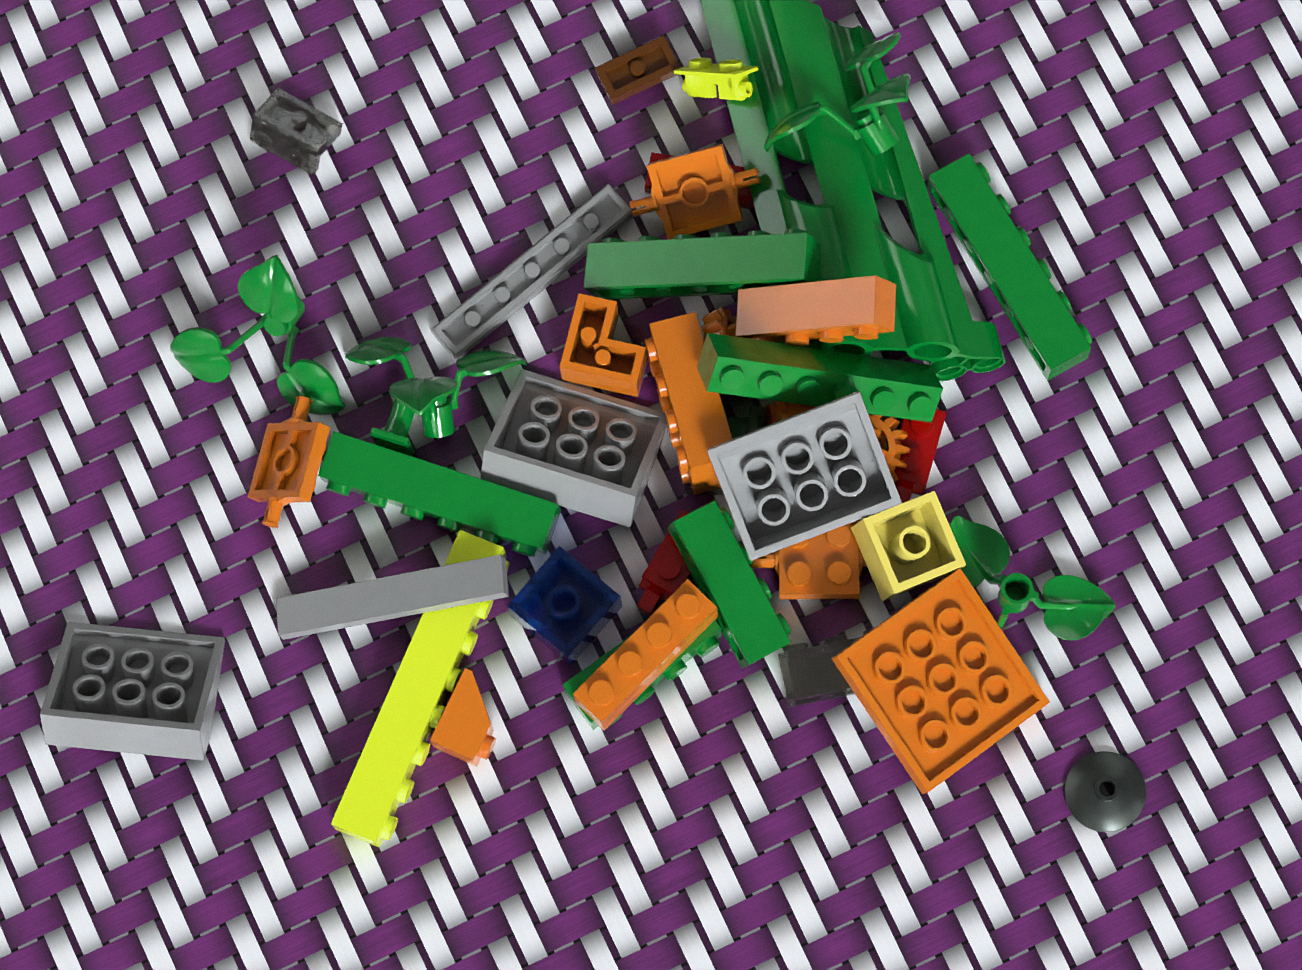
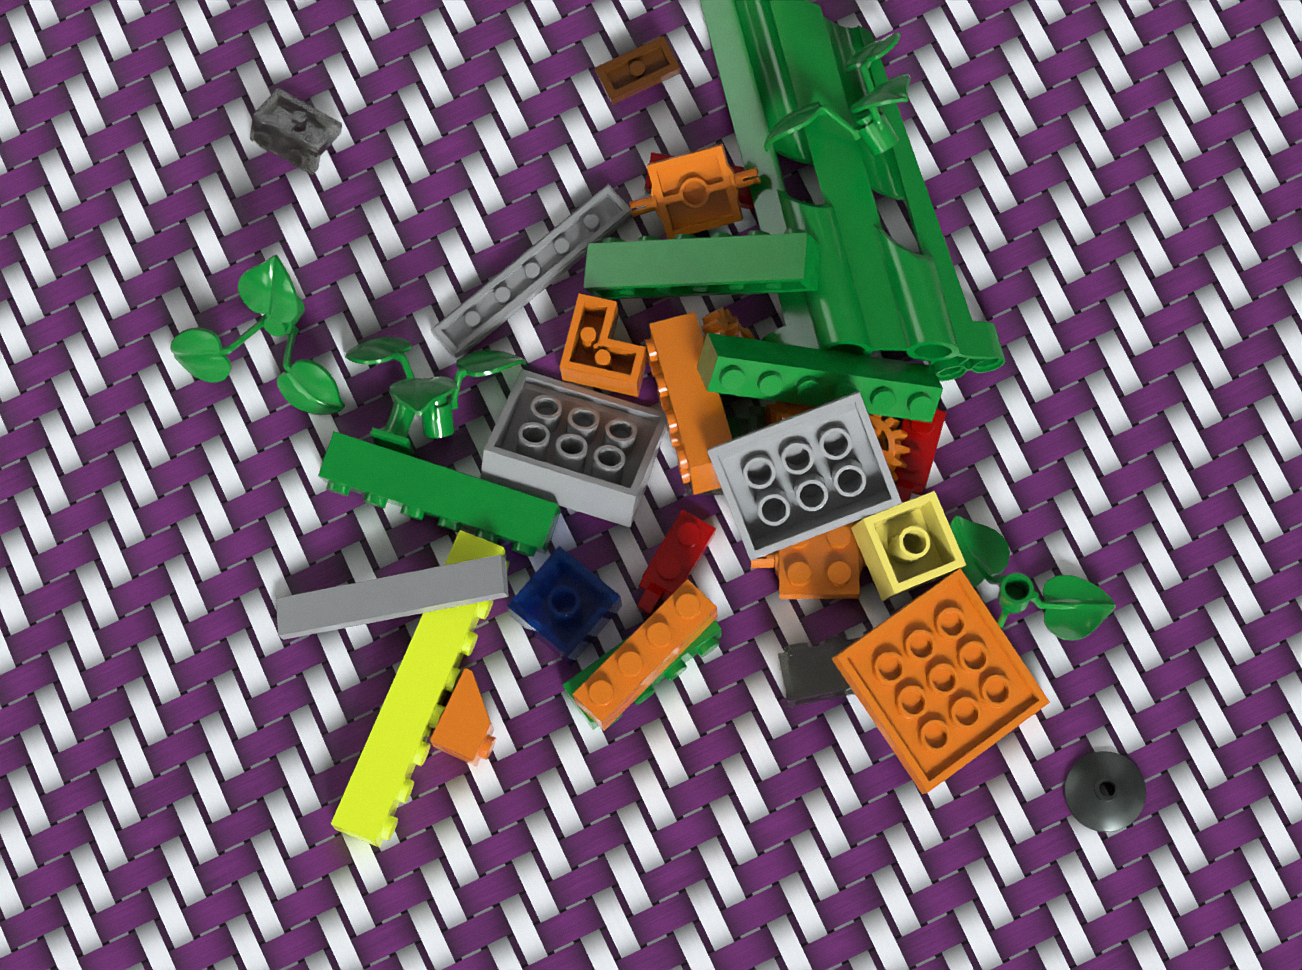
(133, 691): light grey slope -> none
(288, 462): orange plate -> none
(727, 580): green brick -> none
(729, 75): neon yellow hinge -> none
(817, 310): orange brick -> none
(1009, 266): green brick -> none

